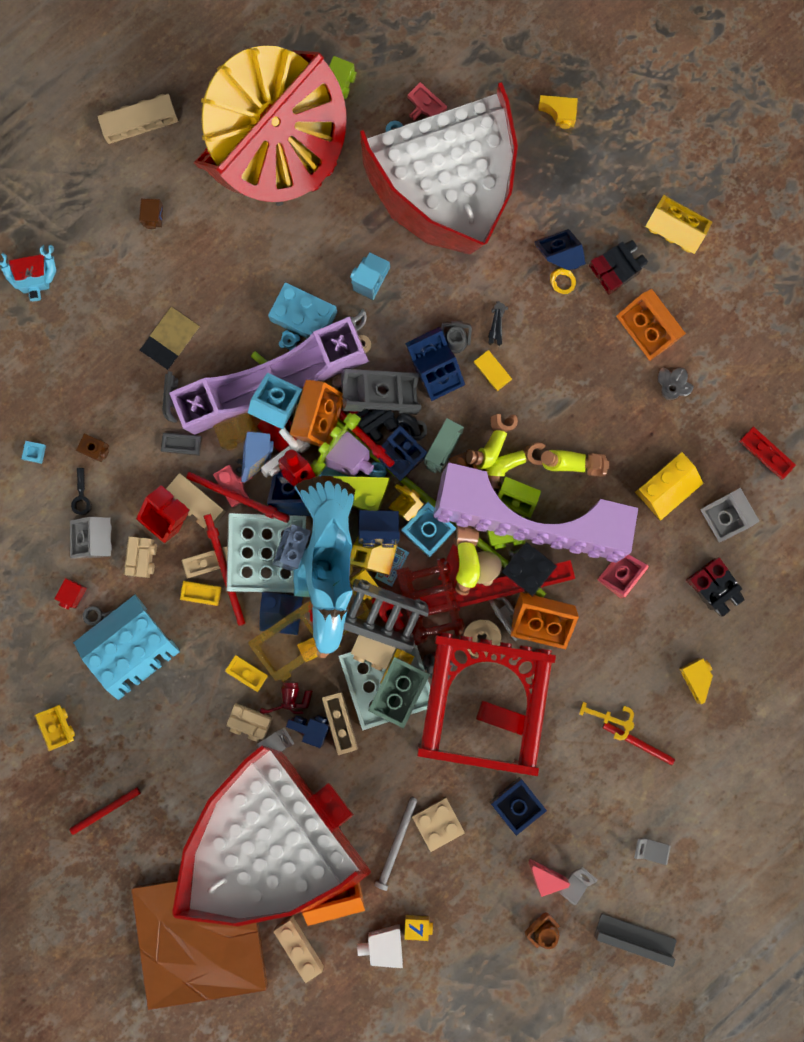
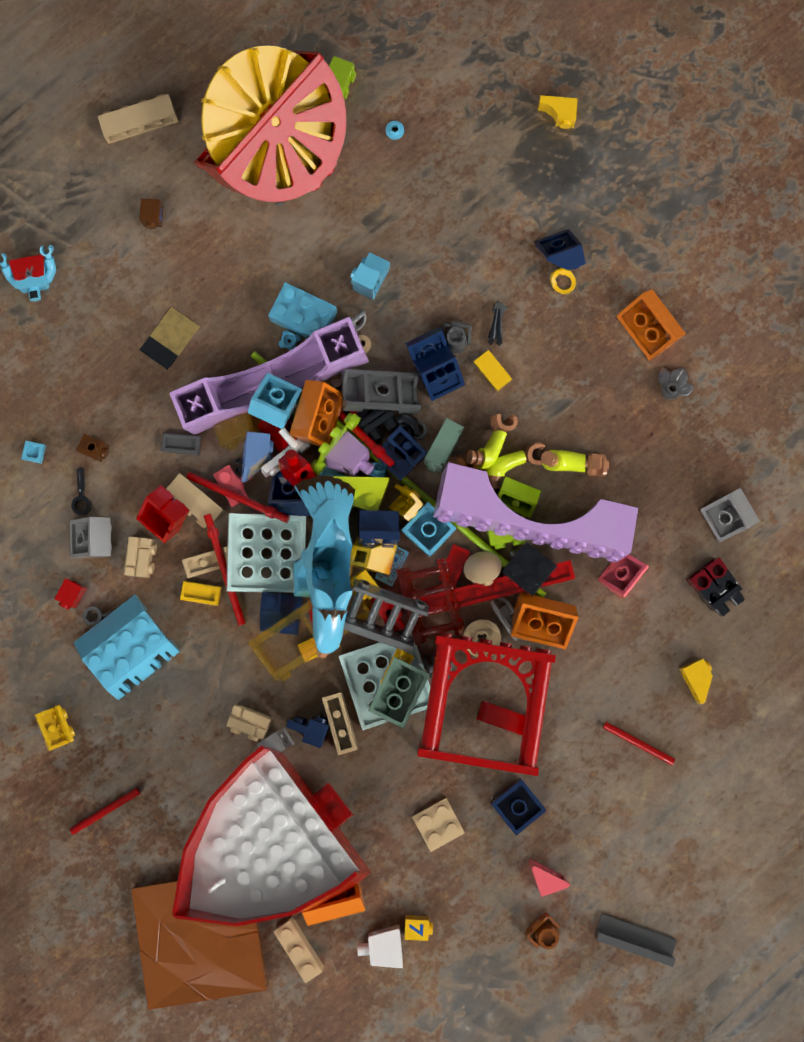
(170, 383): dark grey piece -> none
(246, 673): yellow plate -> none
(289, 695): dark red piece -> none
(295, 541): sand blue window -> none
(372, 651): tan brick -> none
(381, 884): light grey bar -> none
(425, 102): coral plate -> none
(447, 172): white piece -> none
(468, 559): neon yellow piece -> none
(578, 885): light grey bracket -> none
(620, 263): black hips -> none
(628, 725): yellow piece -> none
(652, 851): light grey bracket -> none
(670, 486): yellow slope -> none
(678, 224): yellow slope -> none
(767, 453): red plate -> none

